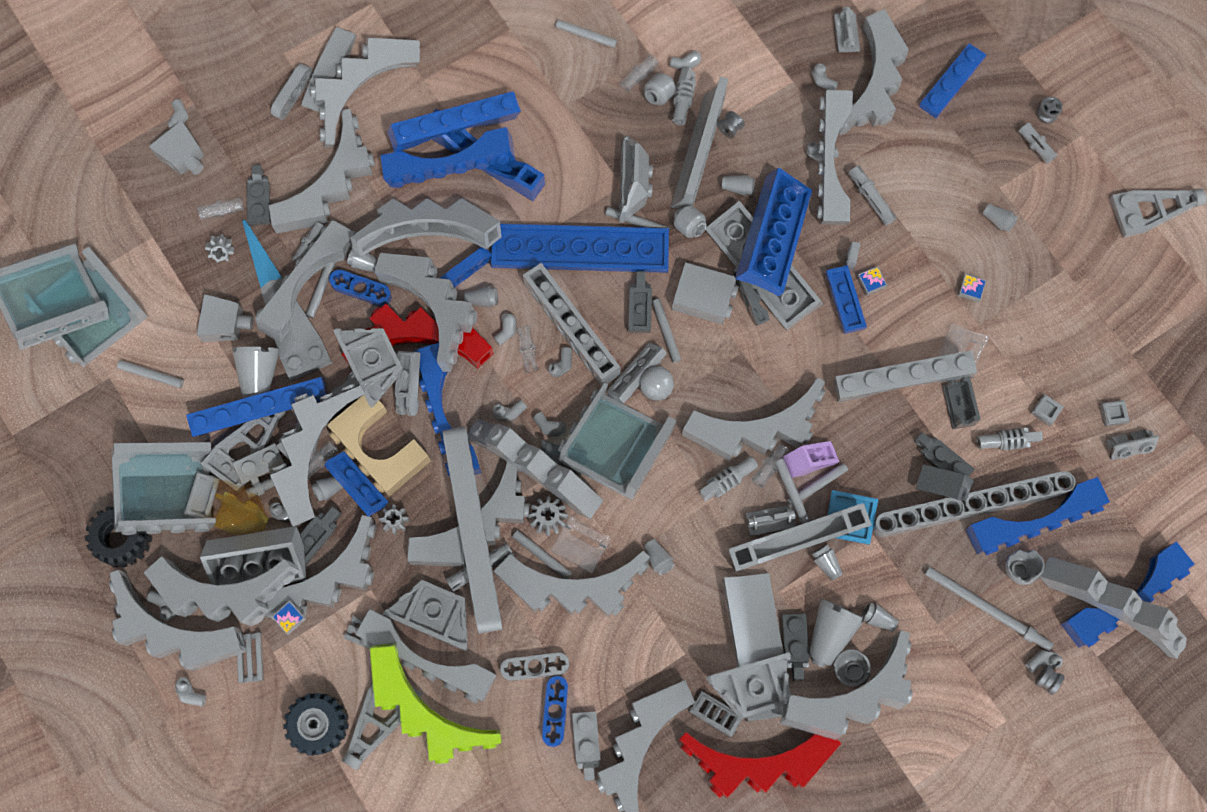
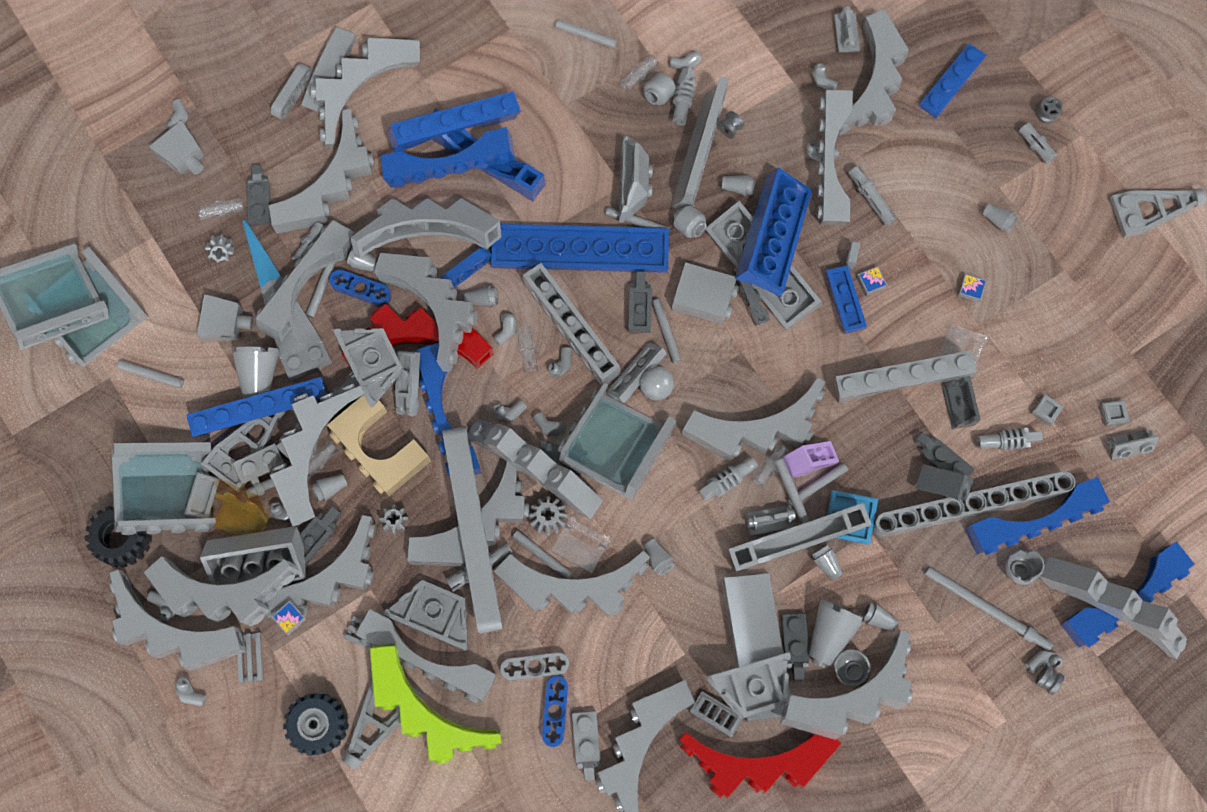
(356, 483): blue plate -> none

